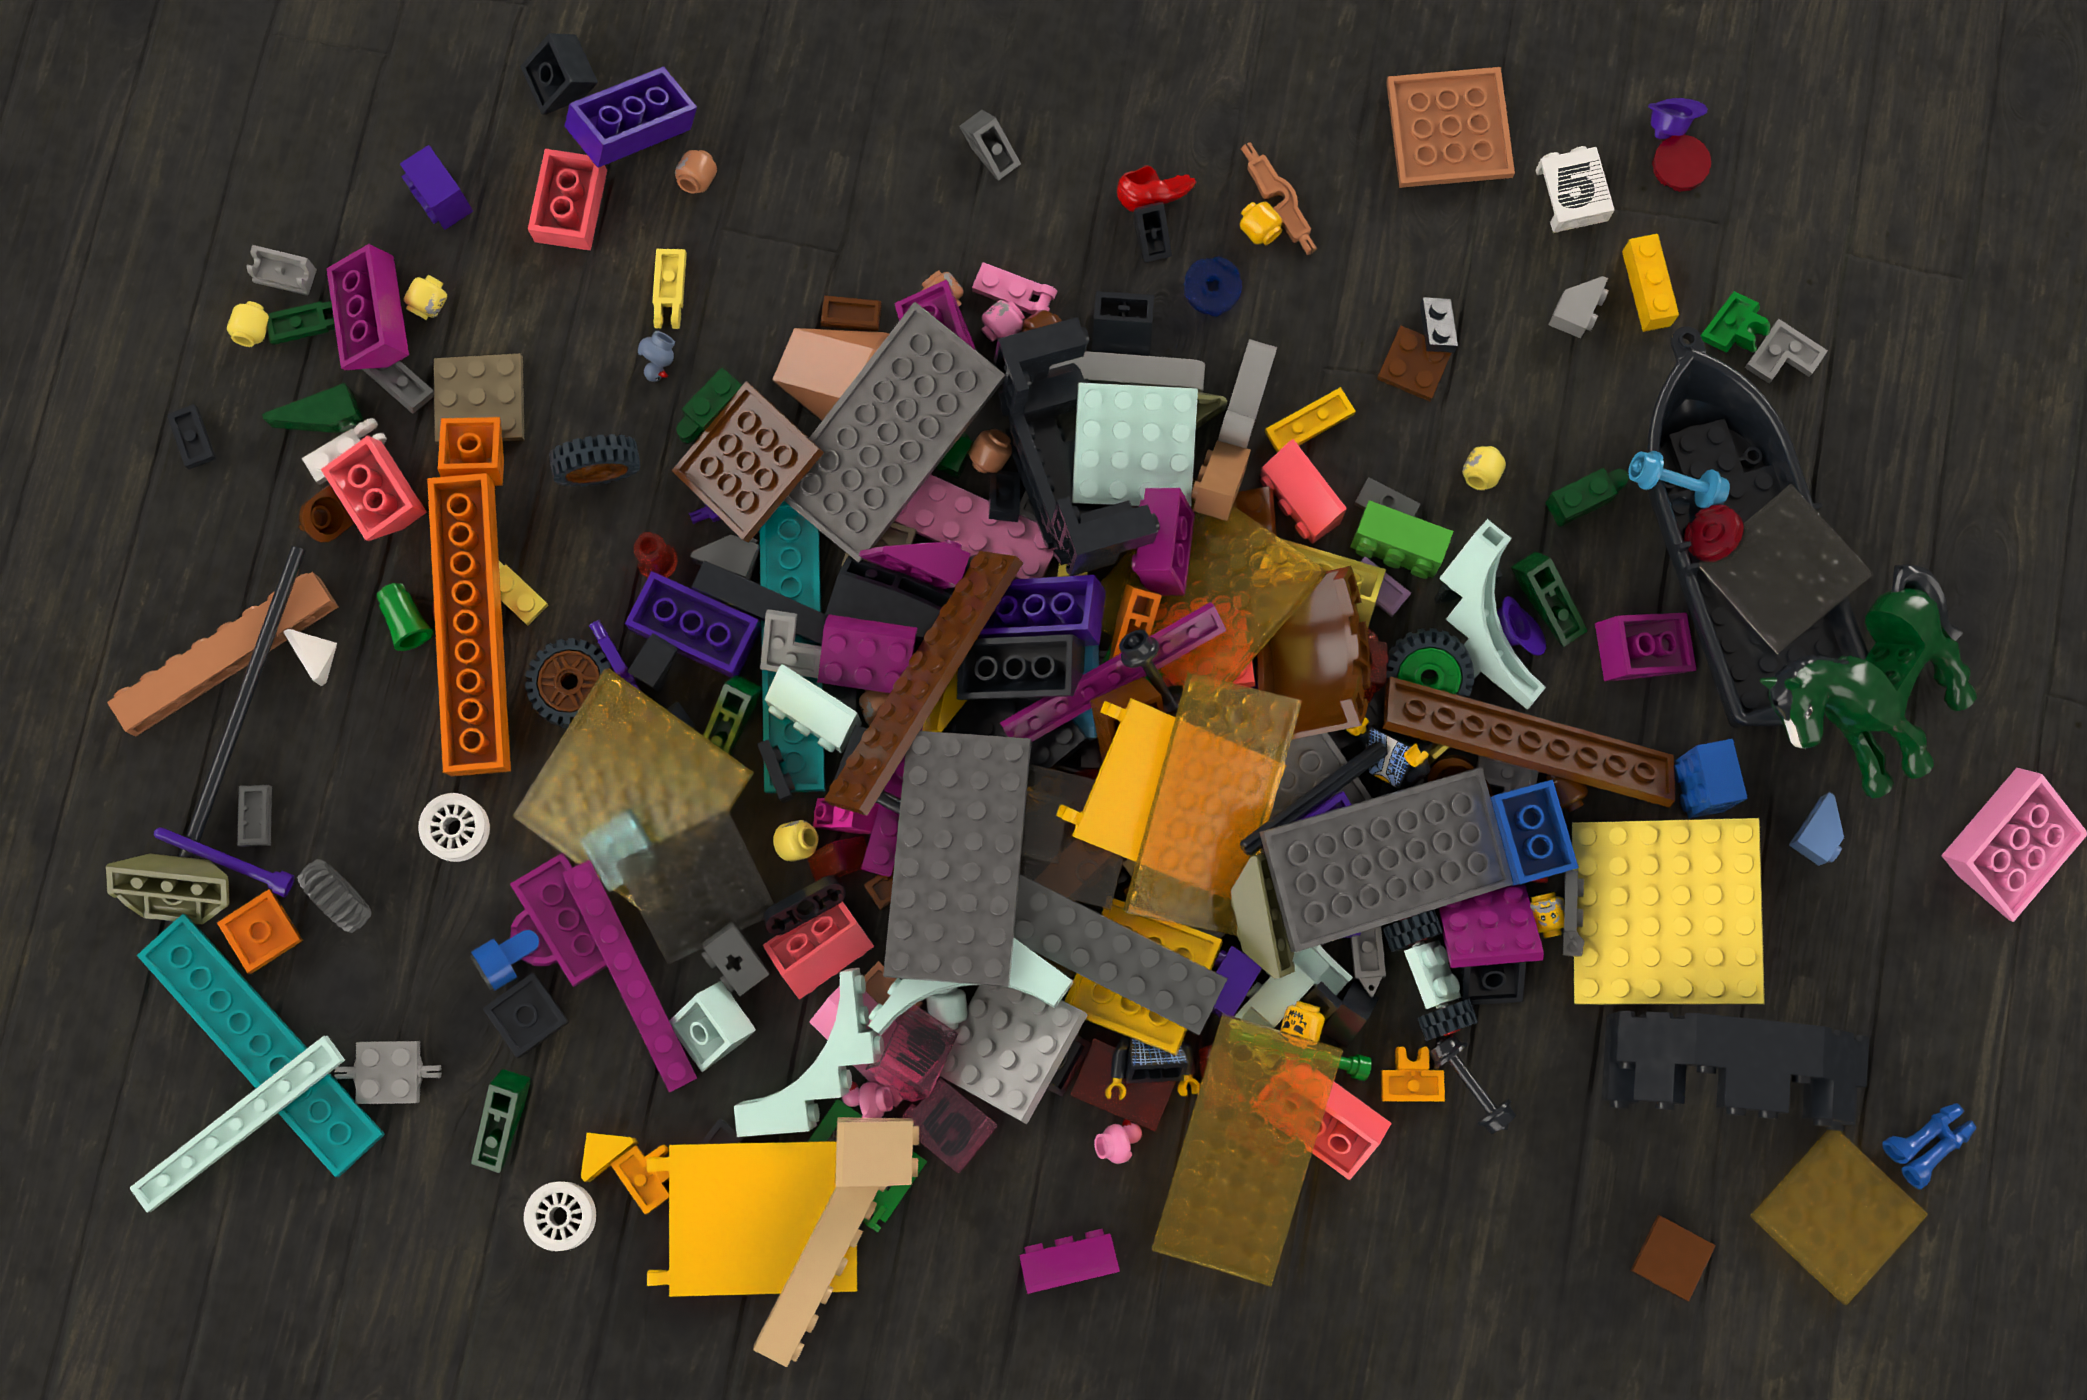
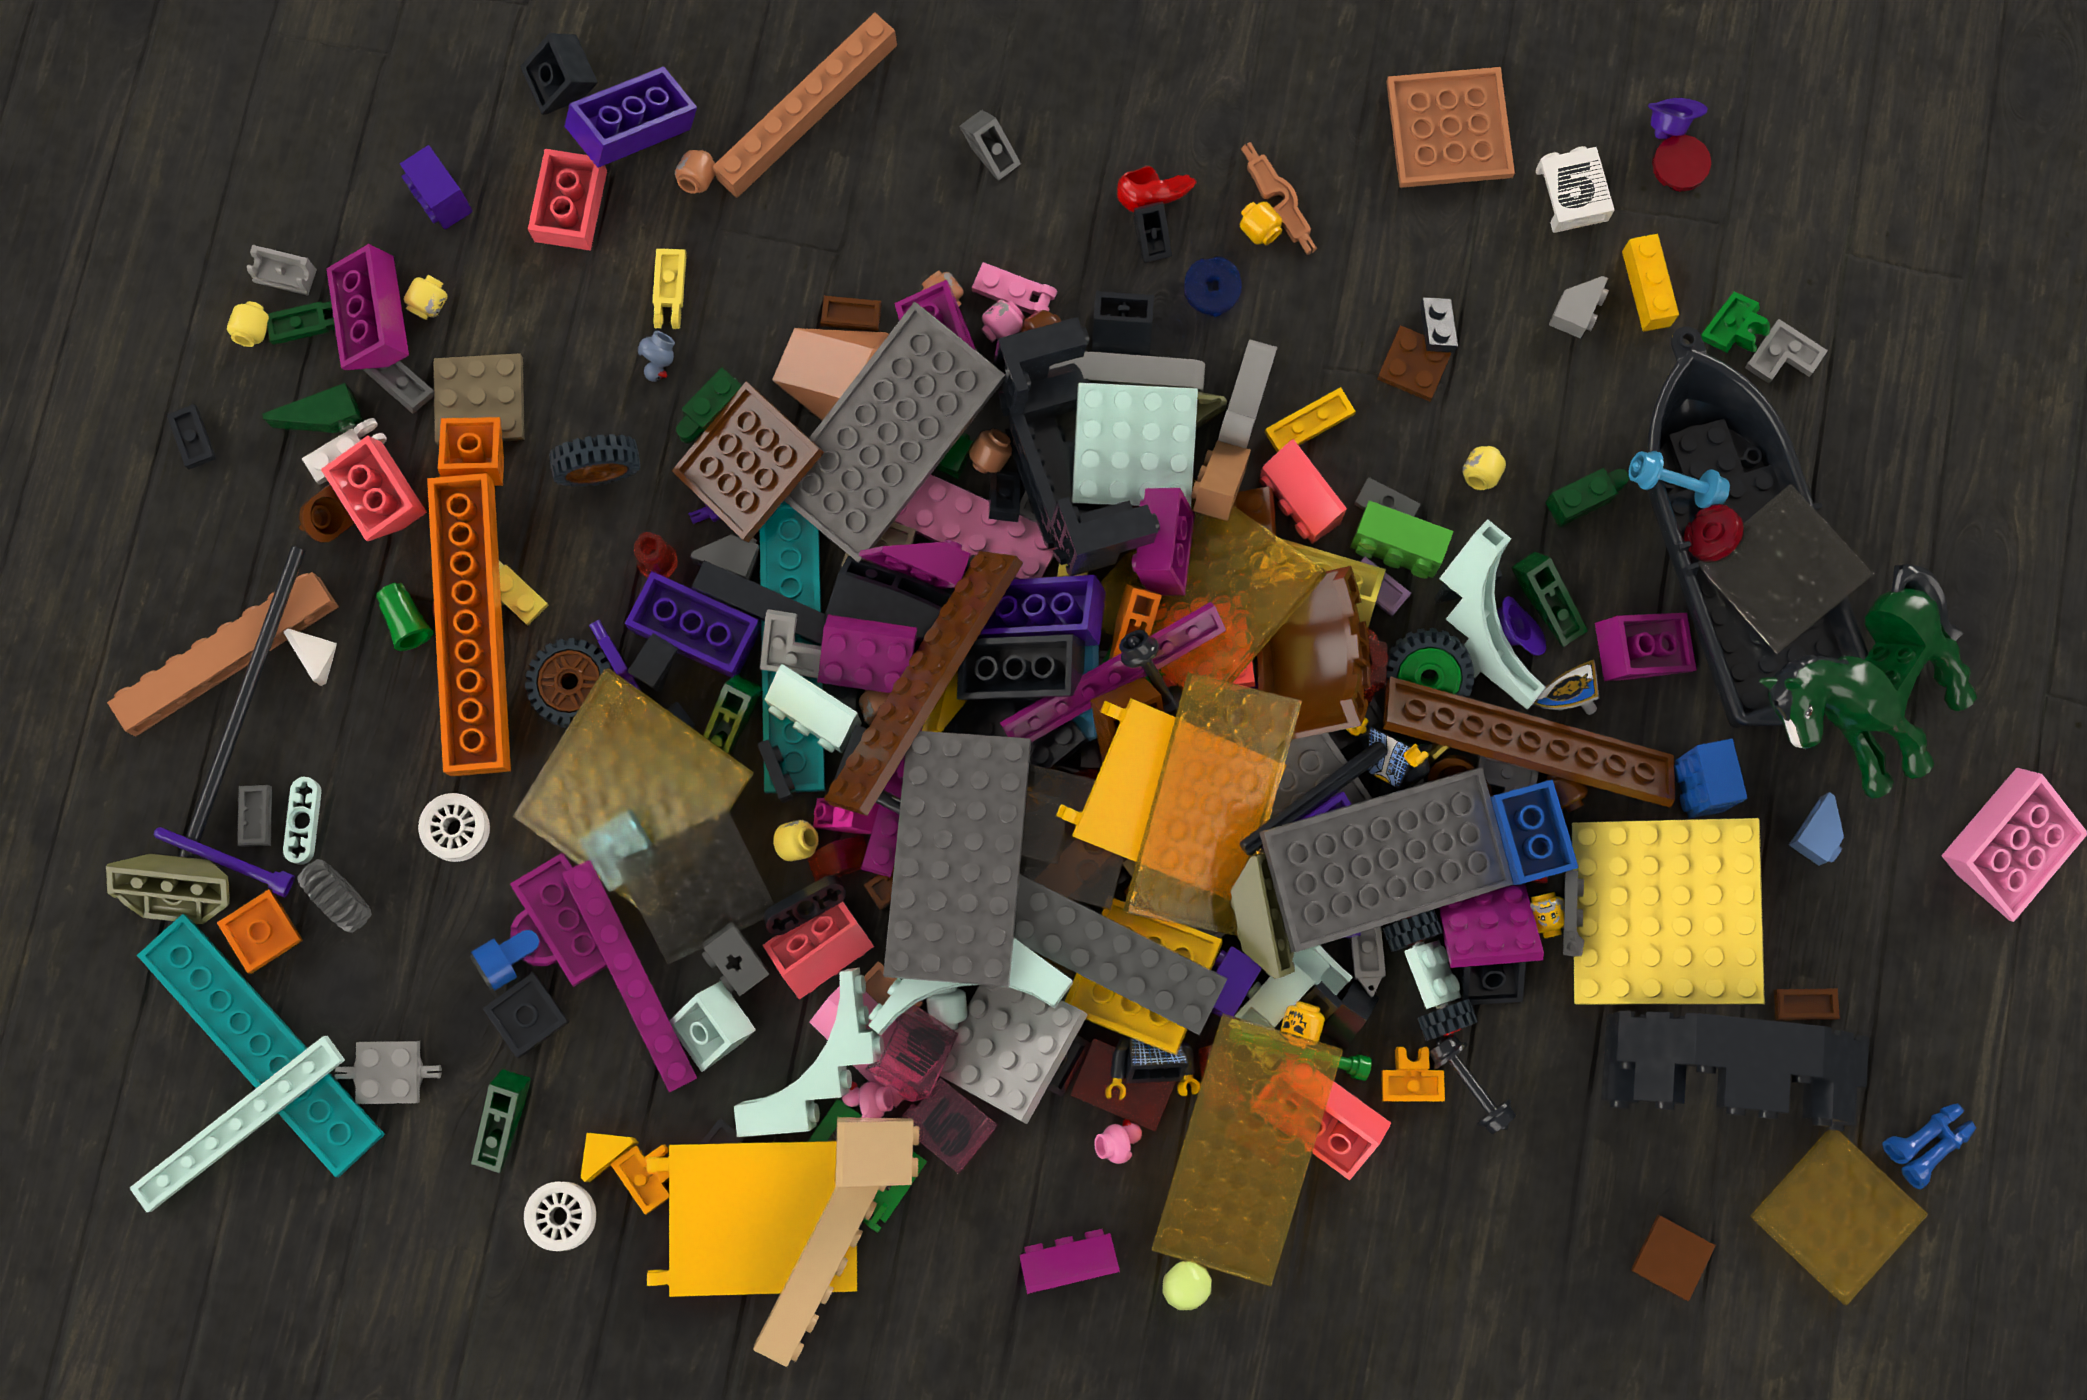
(311, 830): none -> light aqua beam
(805, 105): none -> nougat brick
(1187, 1285): none -> yellowish green hair
(1572, 689): none -> shield
(1806, 1004): none -> reddish brown tile

